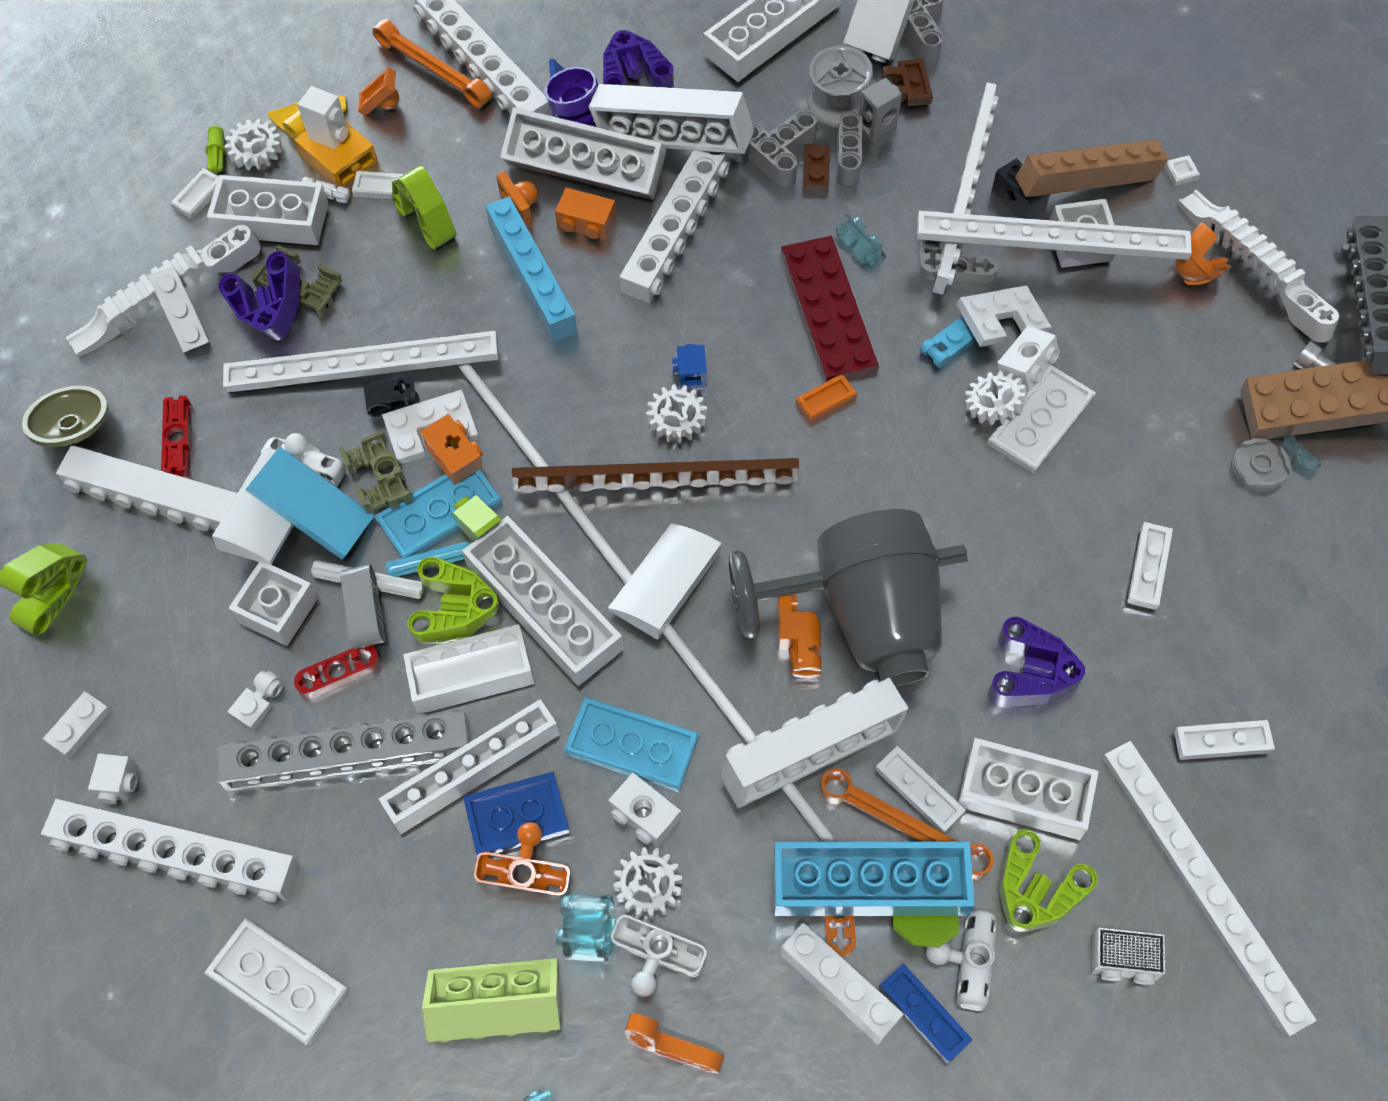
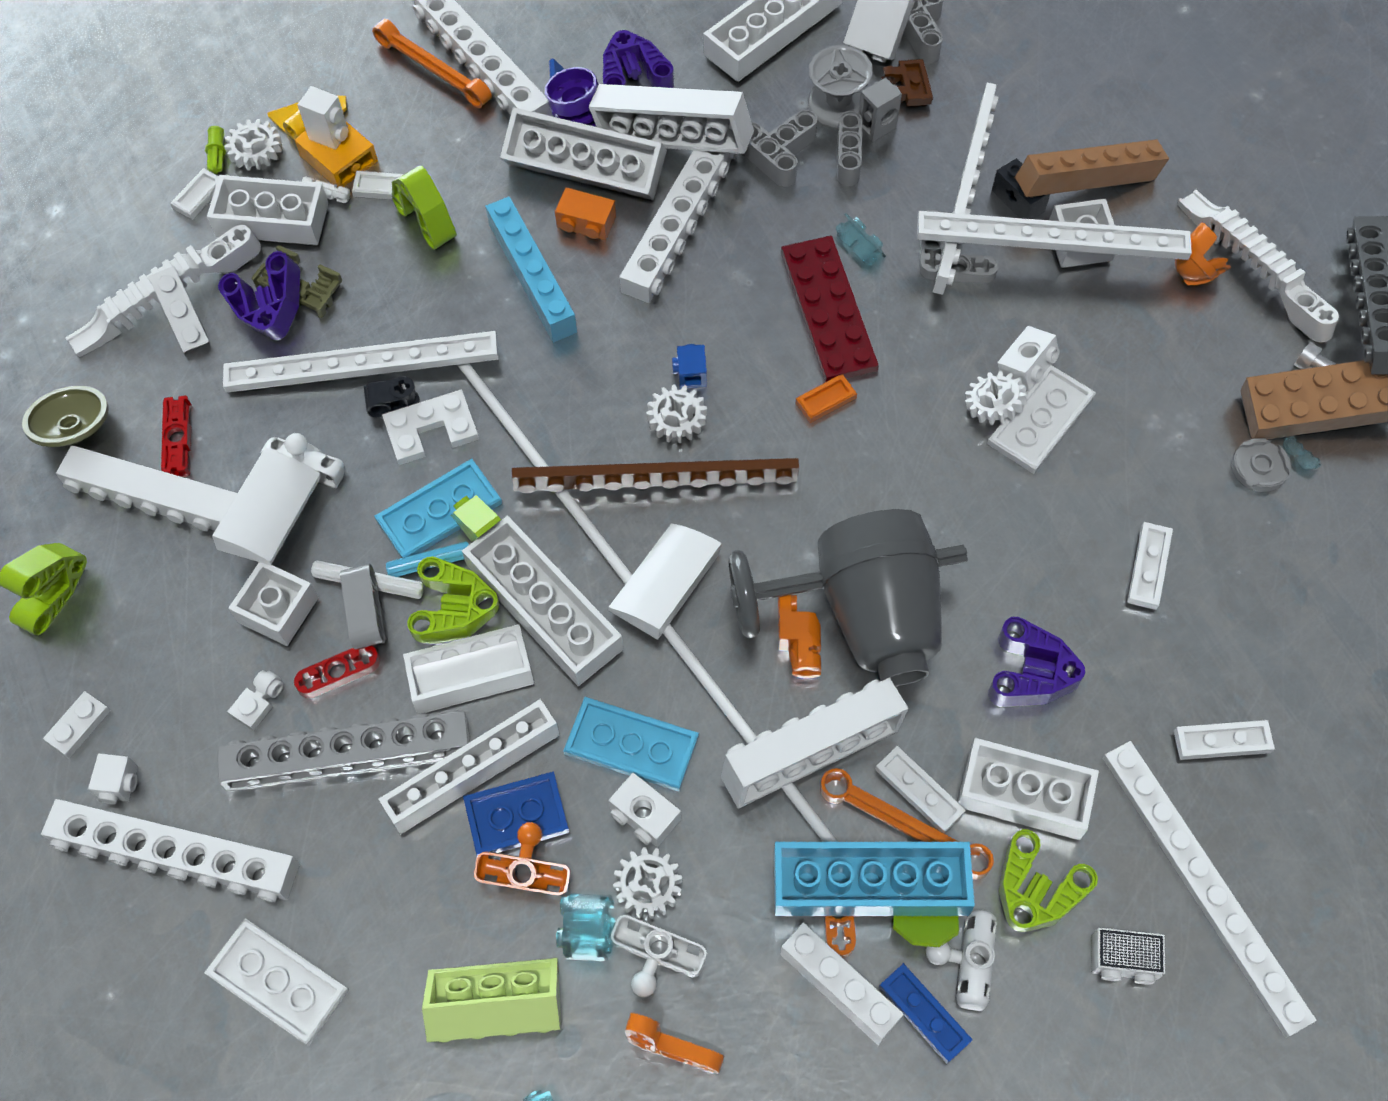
(310, 502): medium azure tile -> none
(379, 93): orange tile -> none
(390, 485): olive piece -> none
(440, 438): orange brick -> none
(521, 194): orange tile -> none
(816, 168): reddish brown plate -> none
(952, 340): medium azure plate -> none
(985, 310): white plate -> none
(1181, 170): white tile -> none

